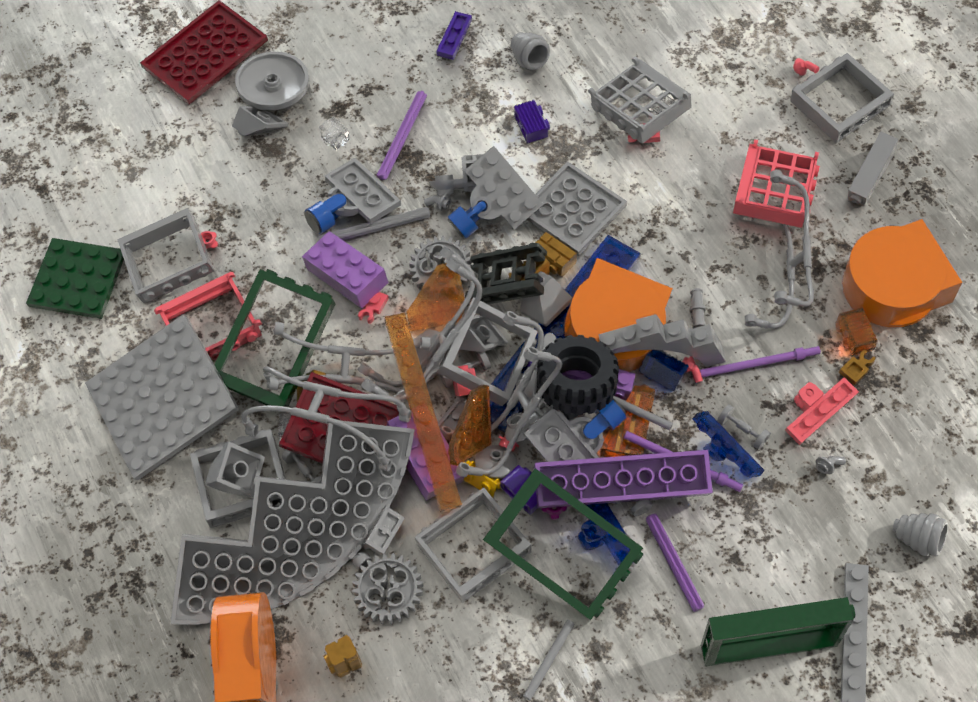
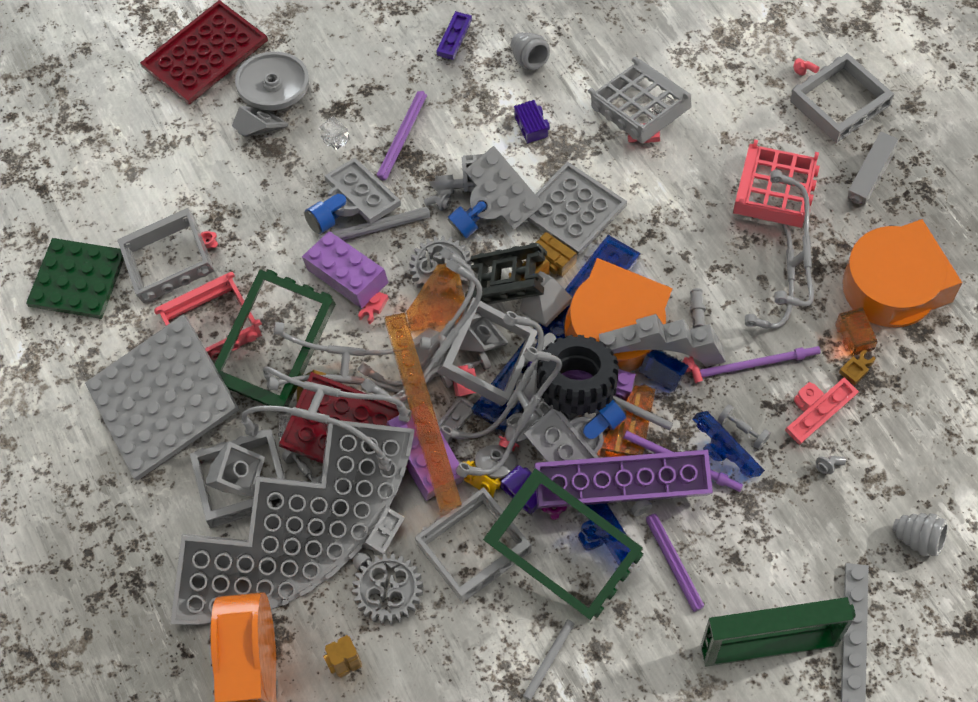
(473, 427): clear orange plate -> none

